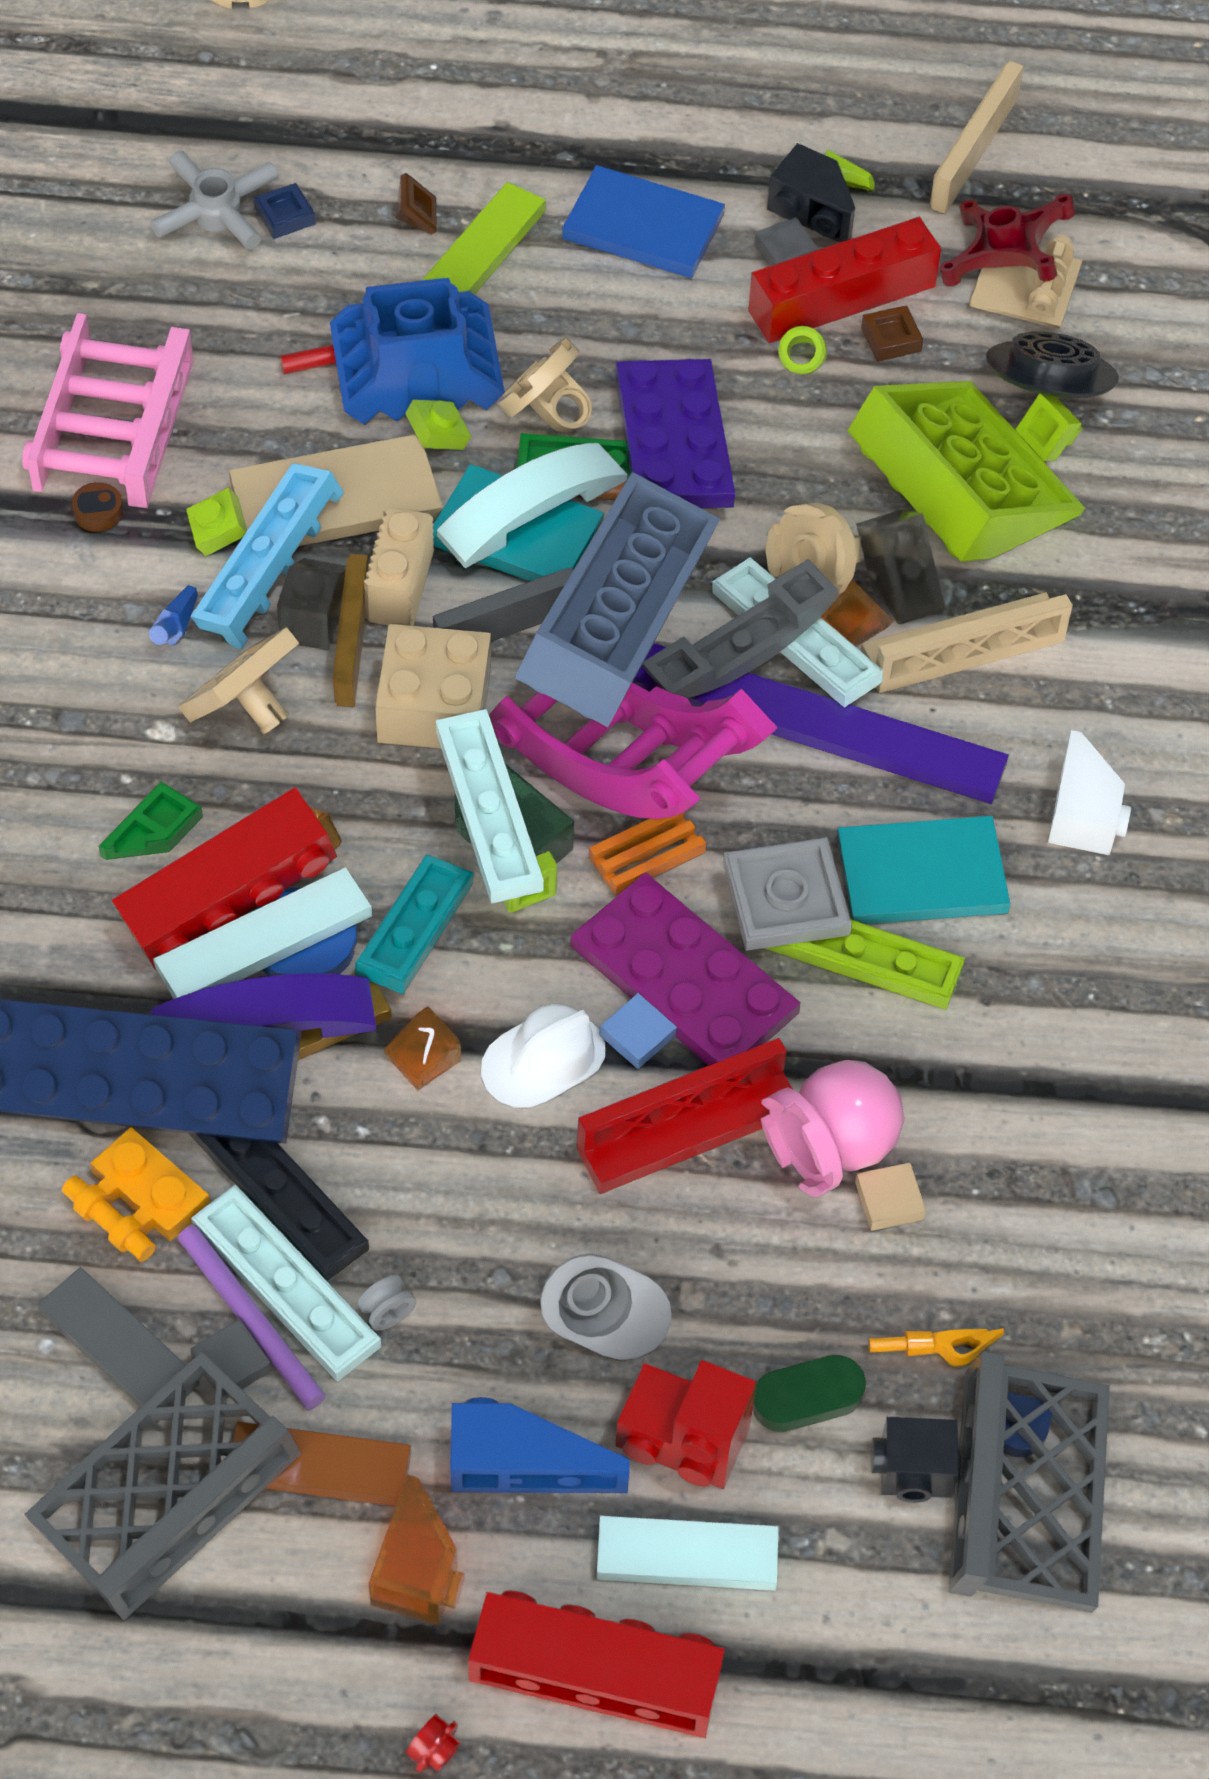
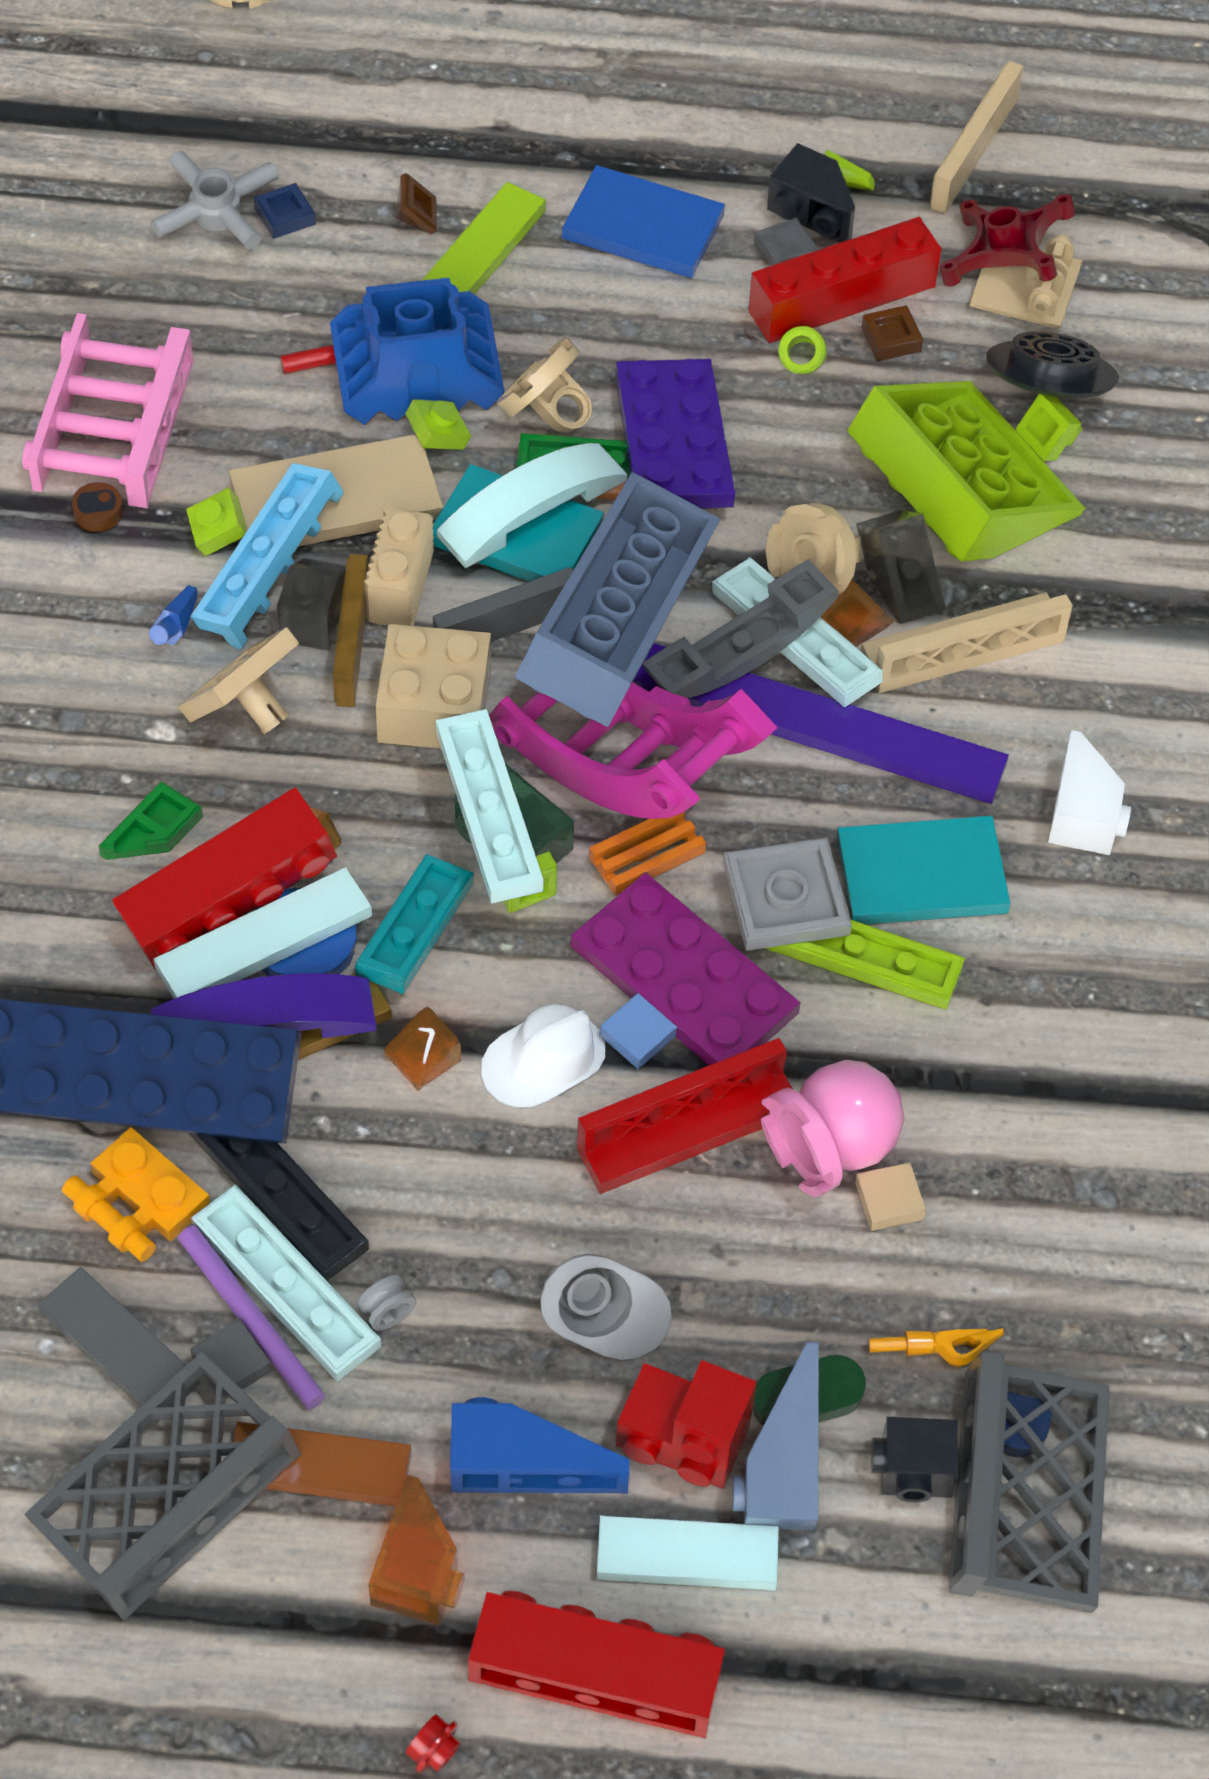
(783, 1464): none -> sand blue slope

